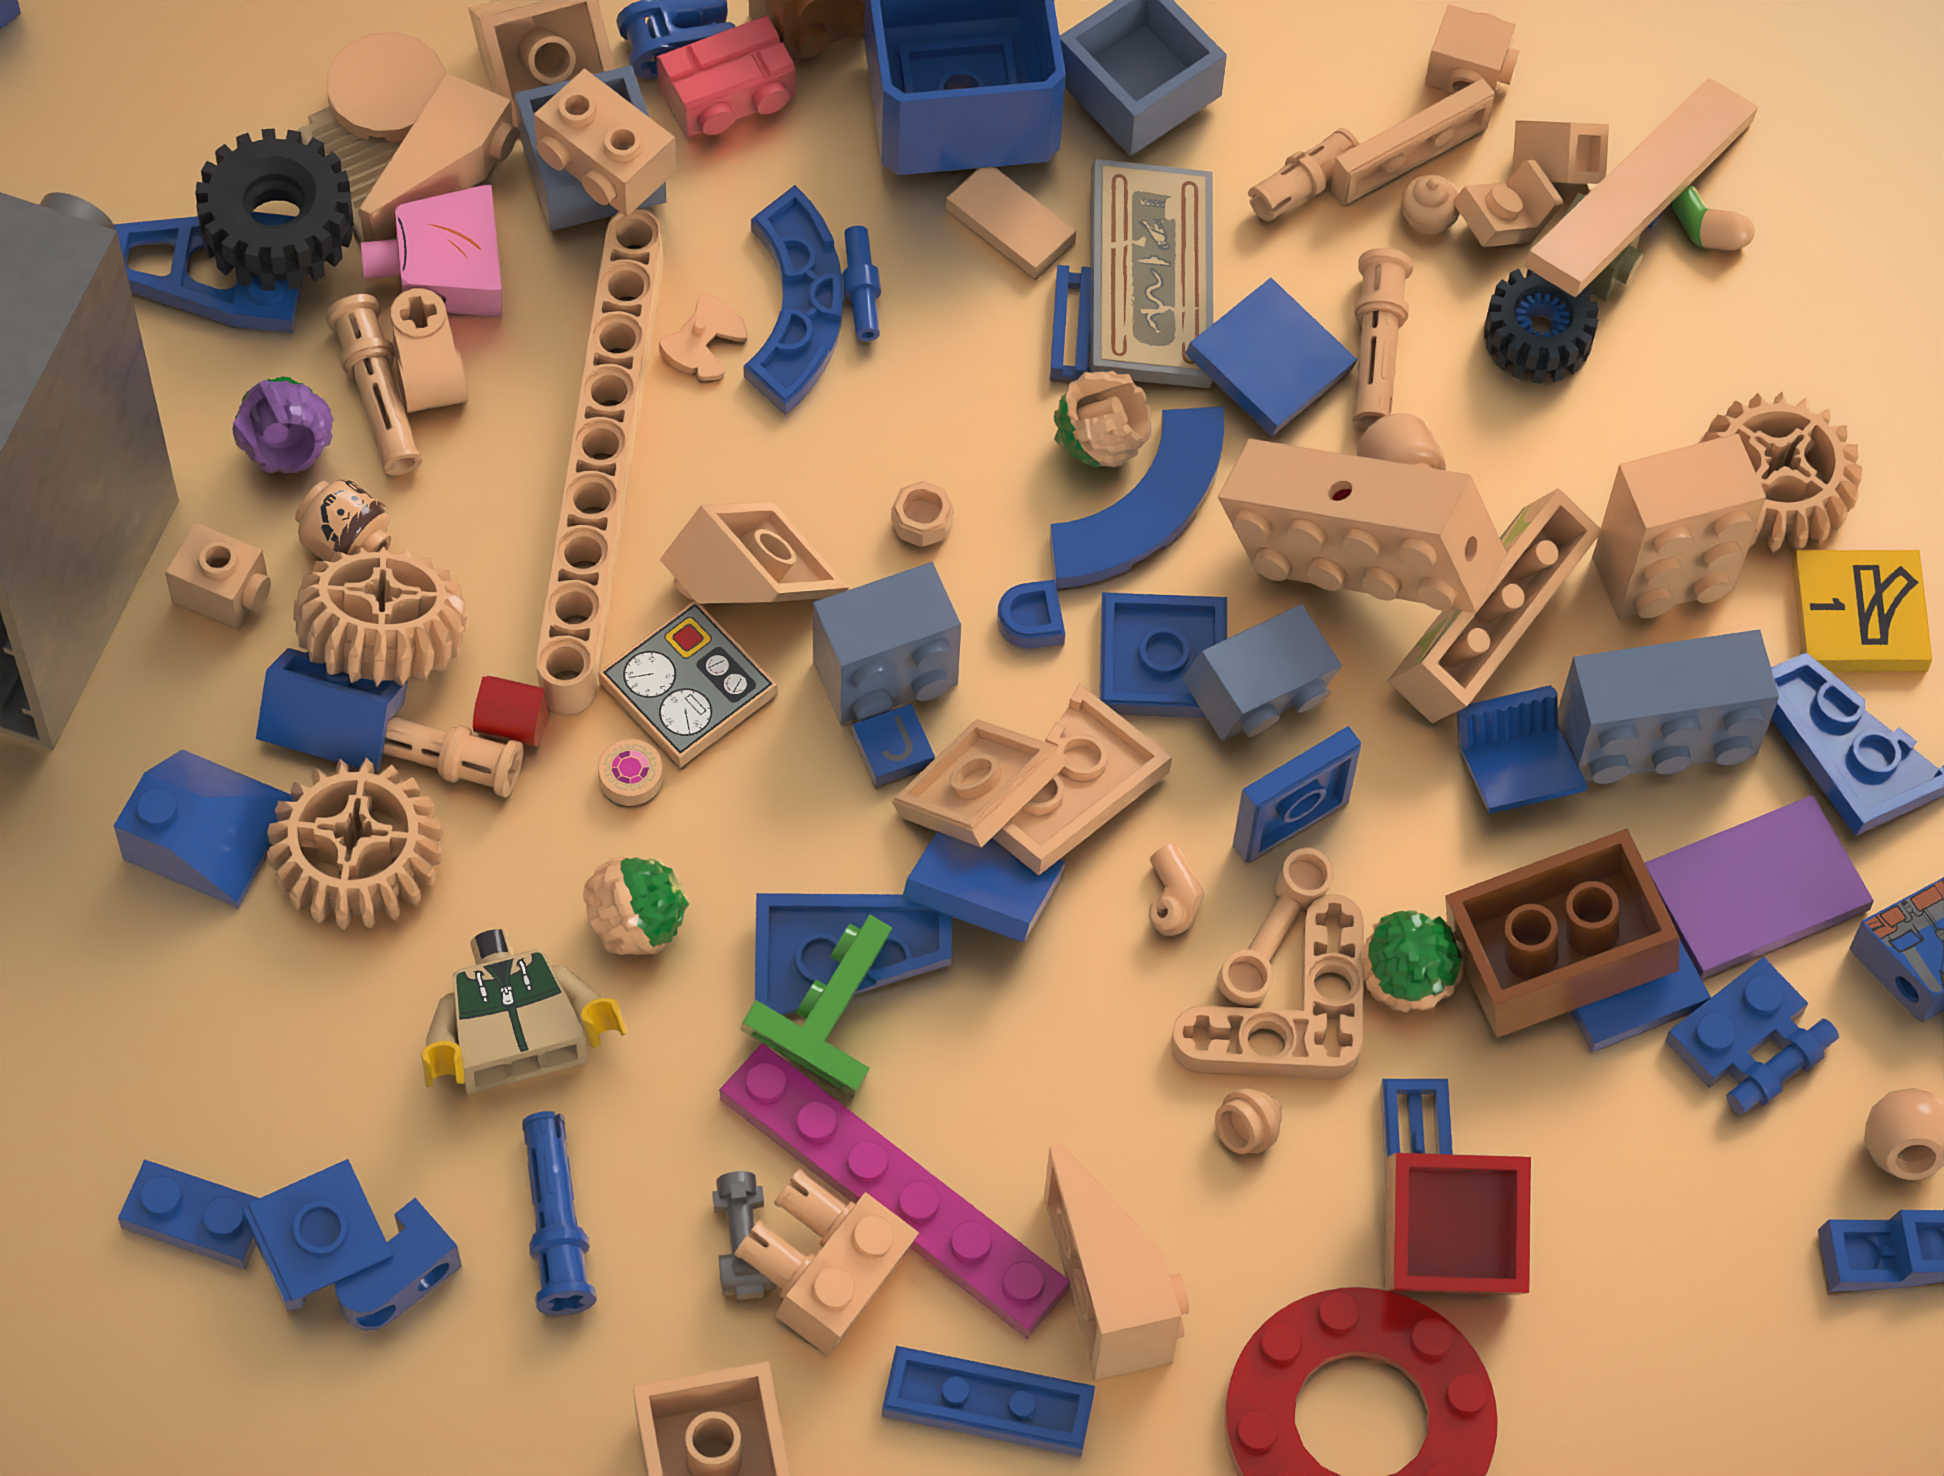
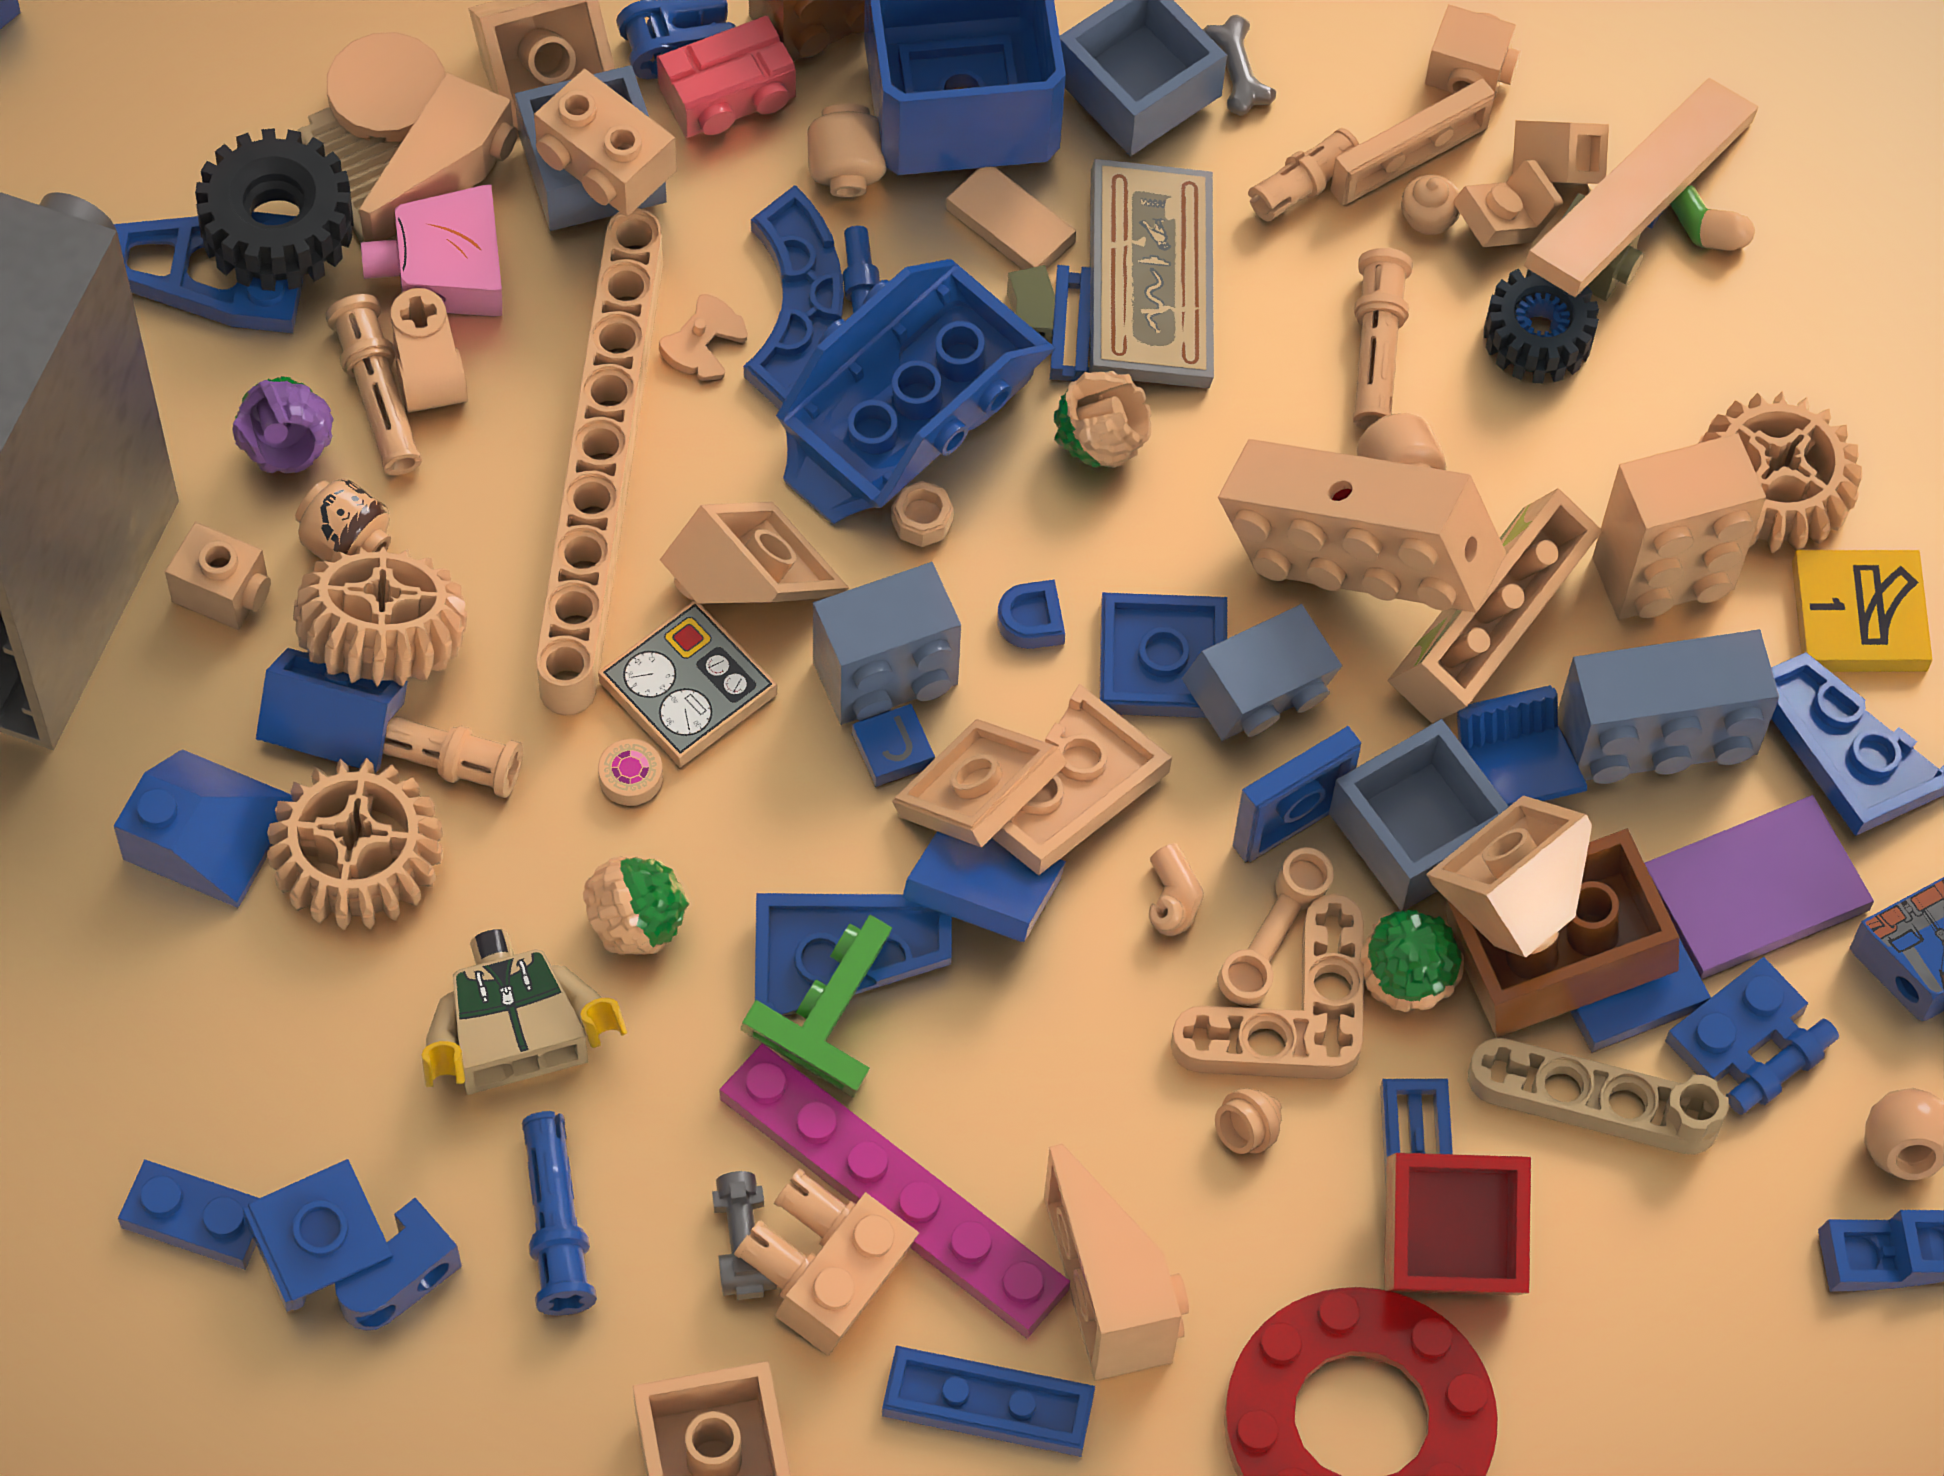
(510, 710): red brick -> none
(845, 149): none -> light nougat head
(901, 386): none -> blue slope
(1033, 299): none -> olive piece
(1152, 511): blue tile -> none
(1246, 87): none -> flat silver piece
(1271, 356): blue tile -> none
(1414, 809): none -> sand blue piece
(1519, 875): none -> light nougat slope
(1597, 1084): none -> tan beam

